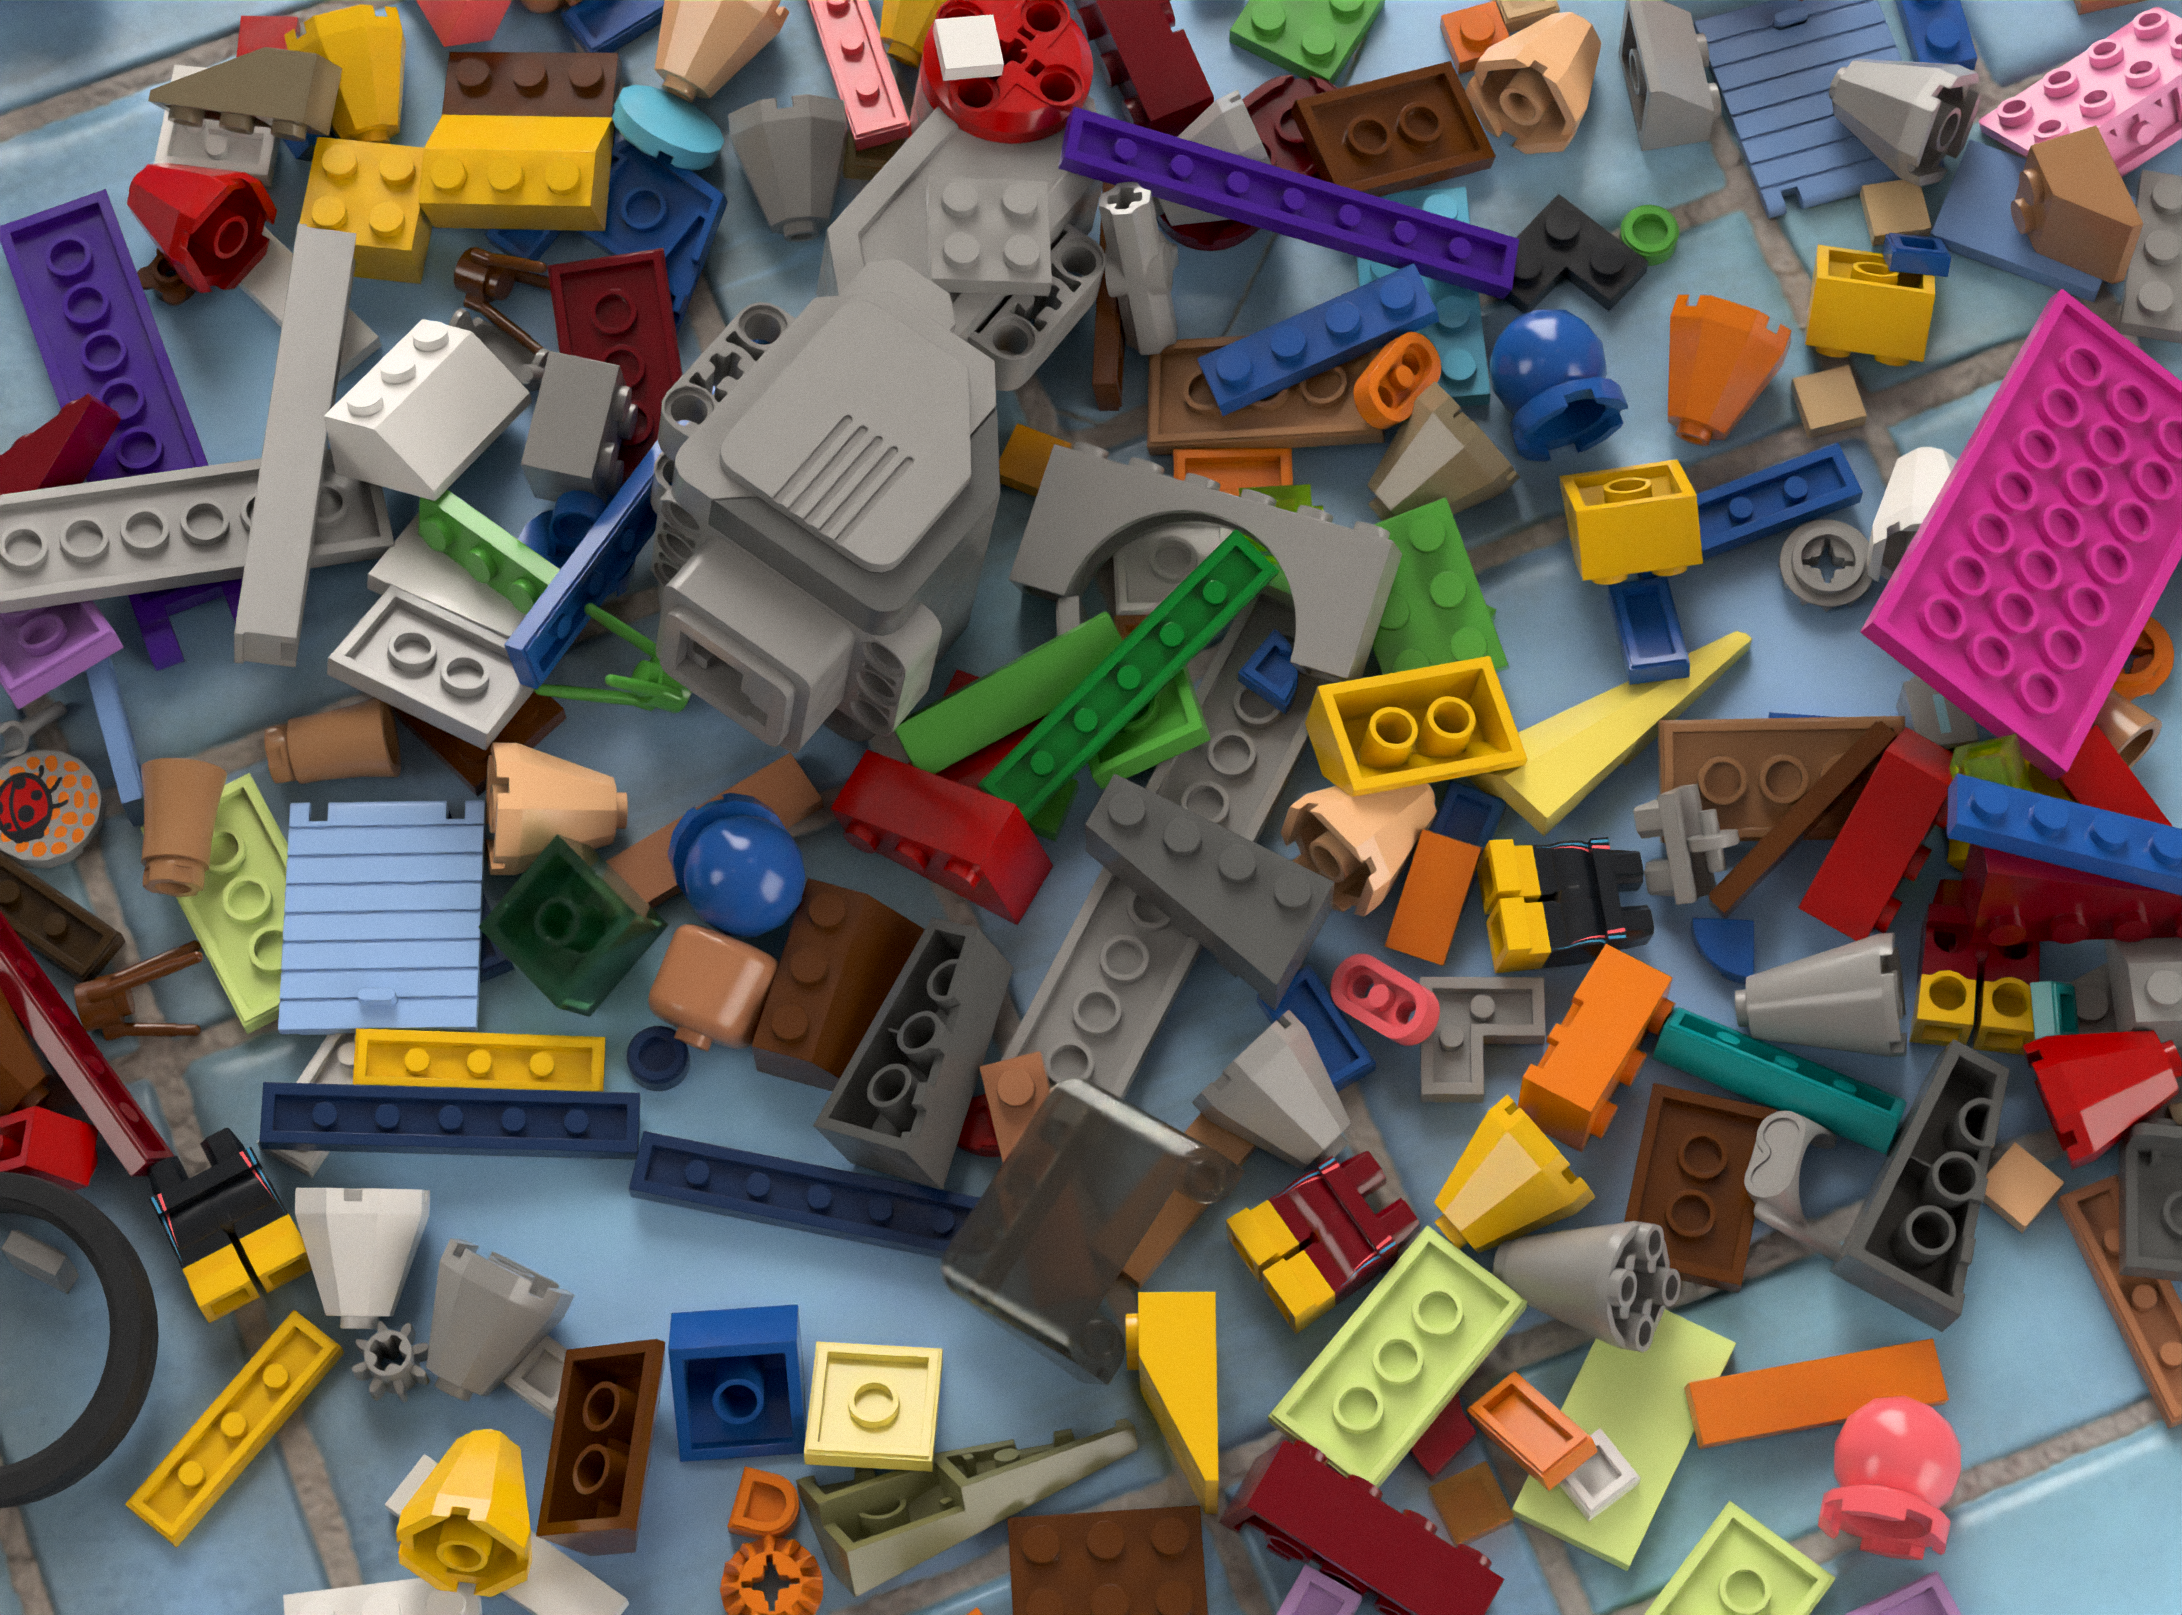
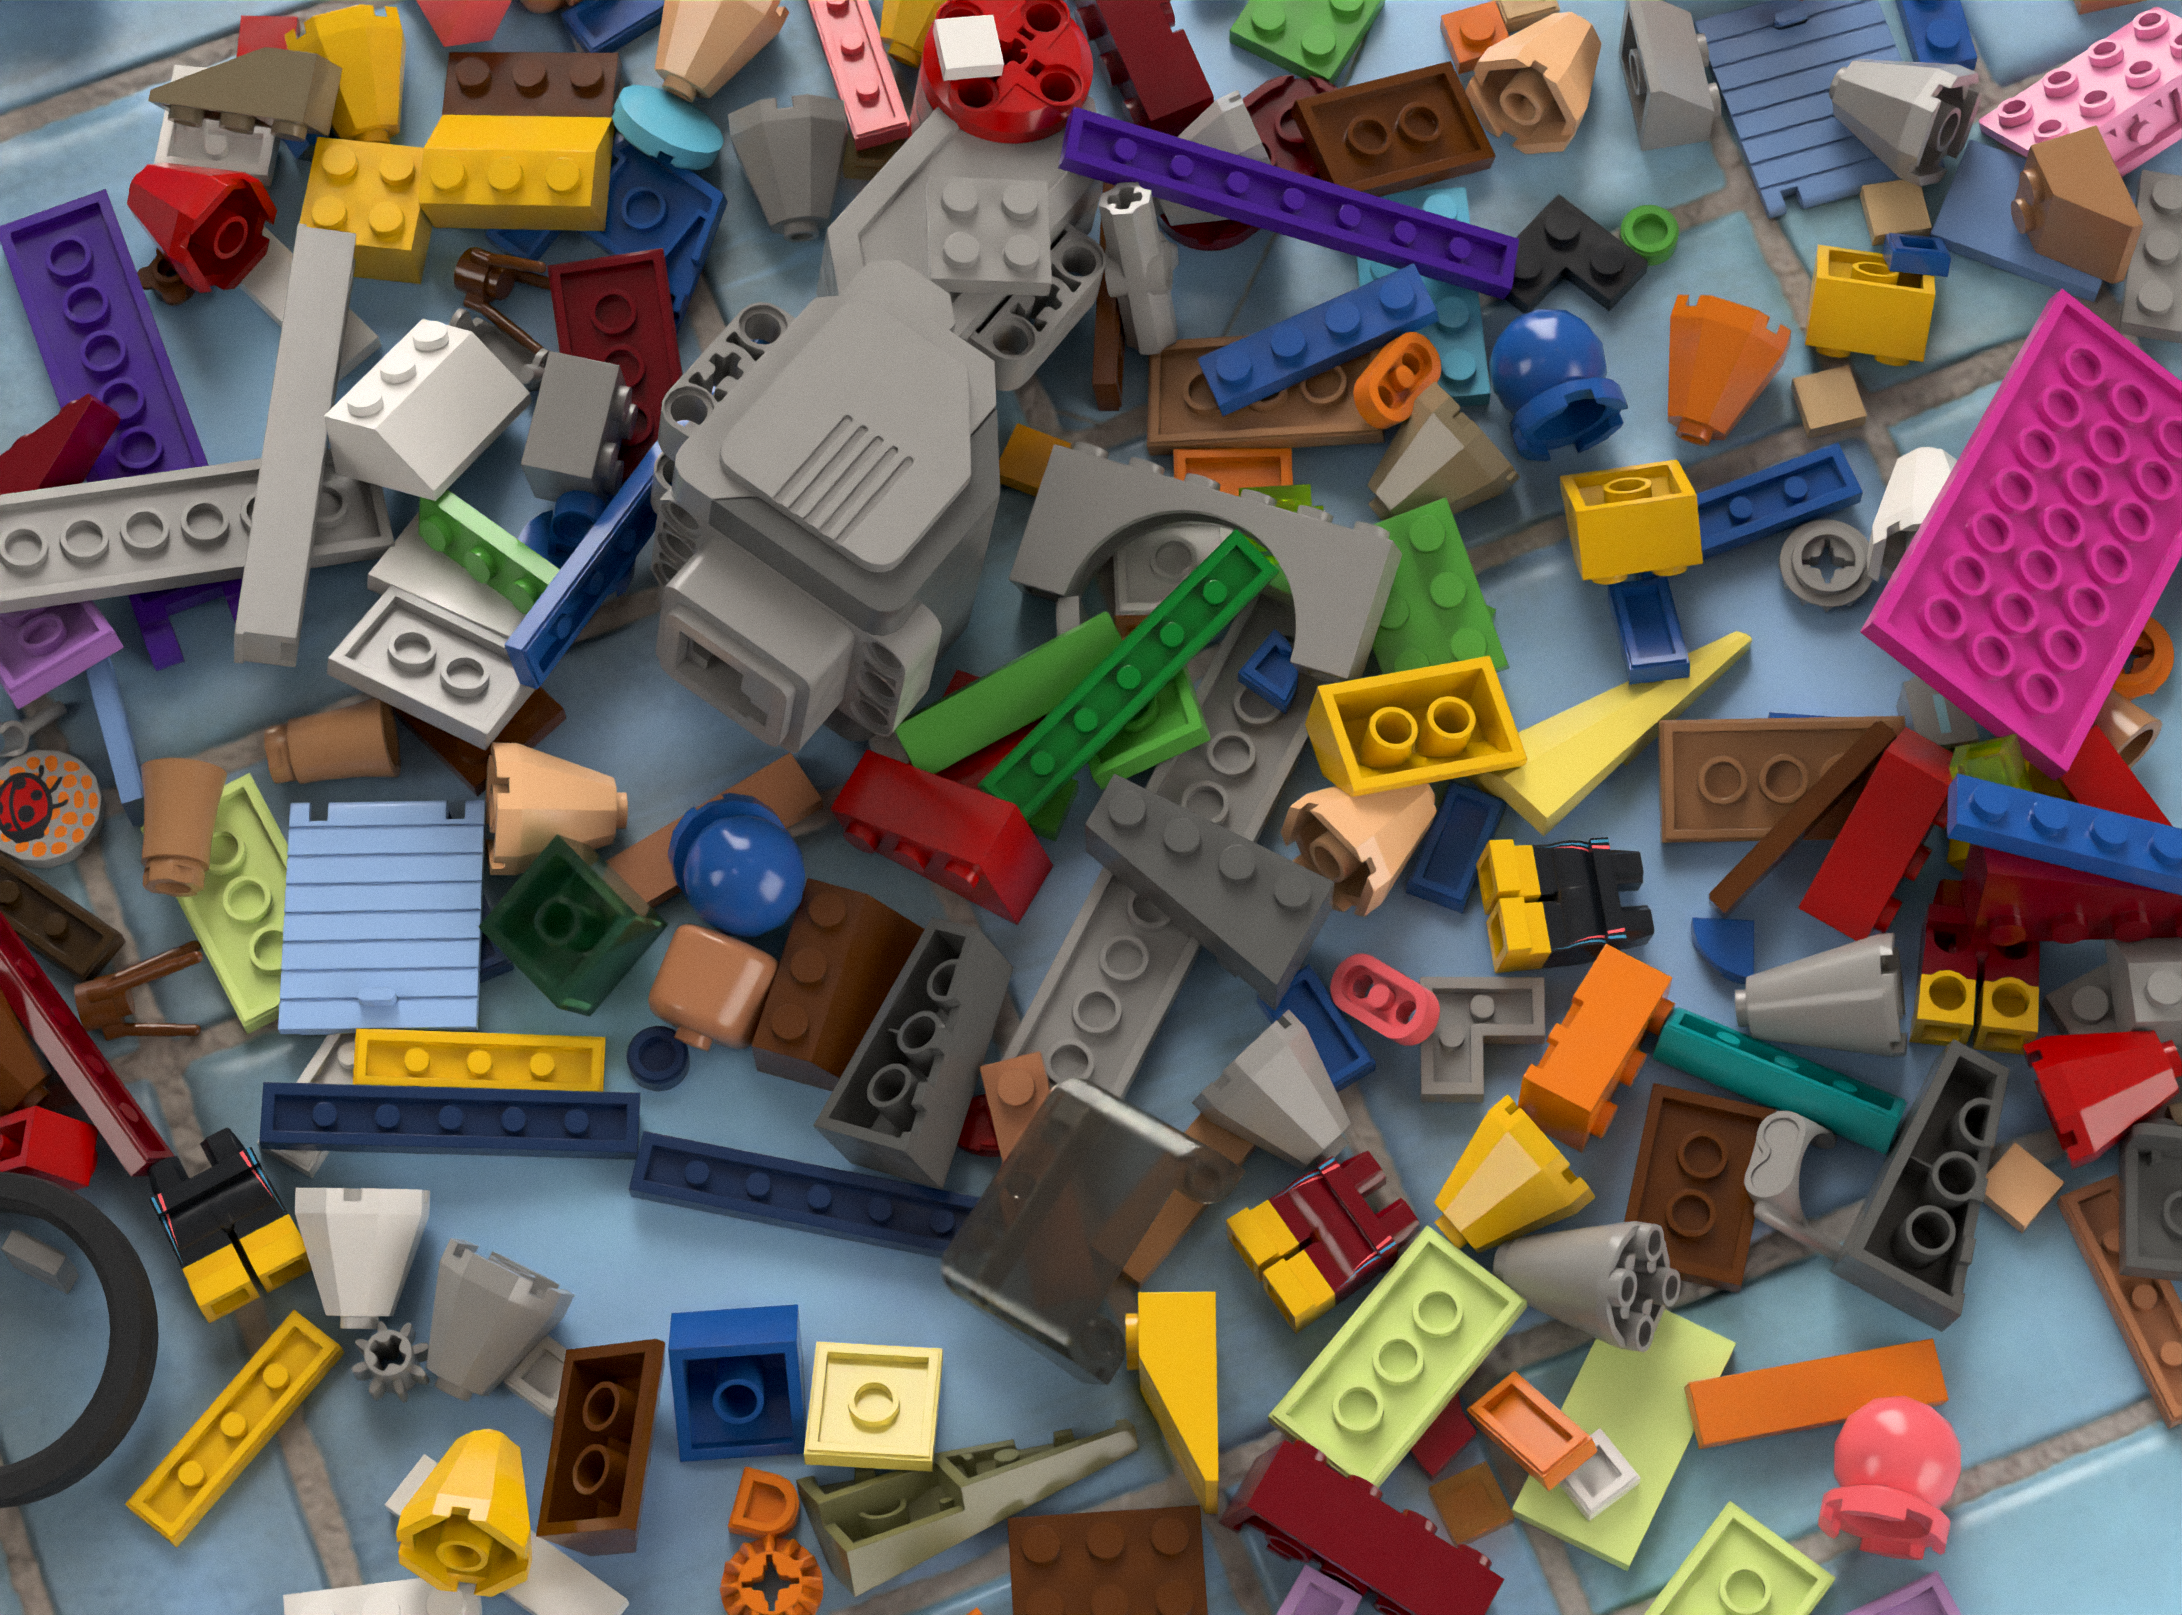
(648, 686): bright green plant -> none
(1433, 897): orange tile -> none
(1691, 843): light grey hips -> none
(2054, 1008): teal tile -> none

